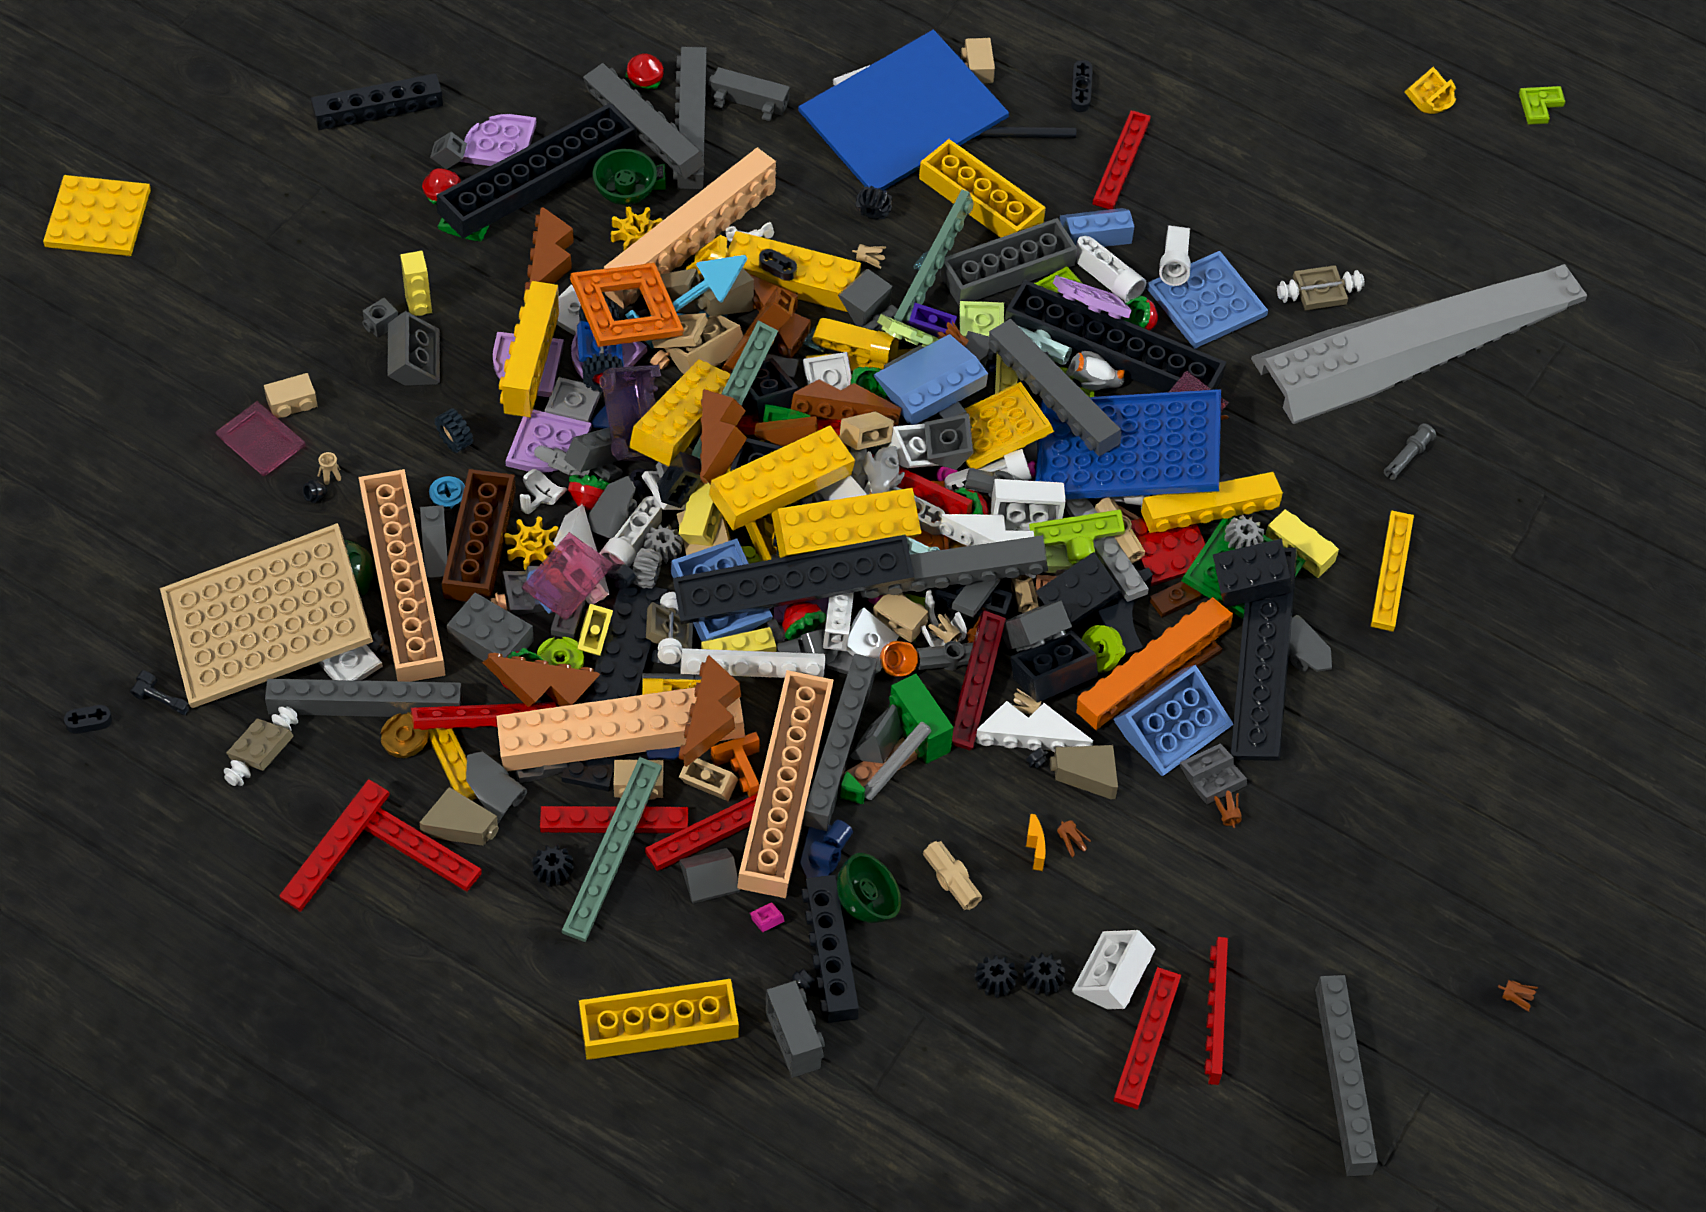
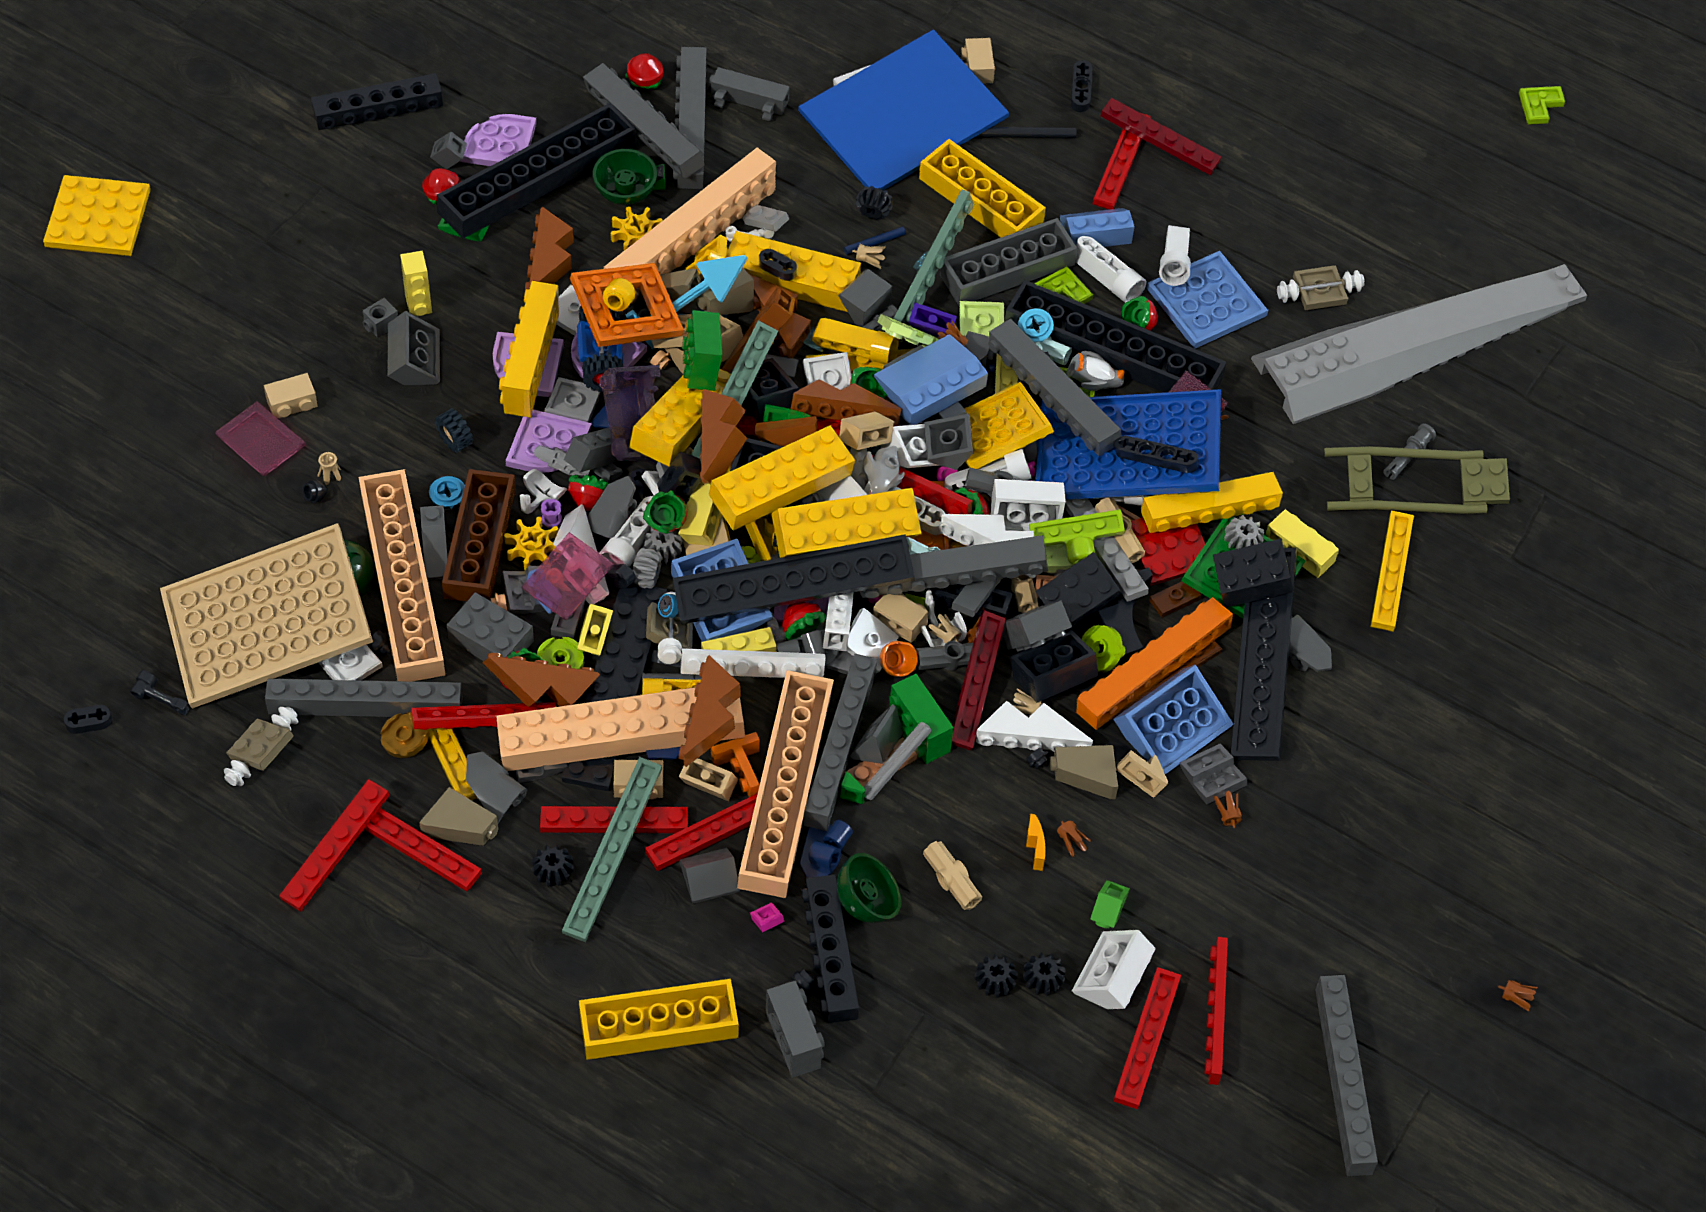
(551, 513): none -> medium lavender bush
(619, 294): none -> yellow head
(665, 512): none -> green hair
(668, 606): none -> tile
(702, 350): none -> green brick
(765, 218): none -> light grey plate
(876, 240): none -> dark blue bar
(1041, 317): none -> medium azure gear
(1093, 297): lavender plate -> none
(1109, 904): none -> bright green slope
(1146, 775): none -> tan slope
(1160, 136): none -> dark red plate
(1181, 460): none -> black beam
(1432, 93): yellow slope -> none
(1481, 479): none -> olive plate

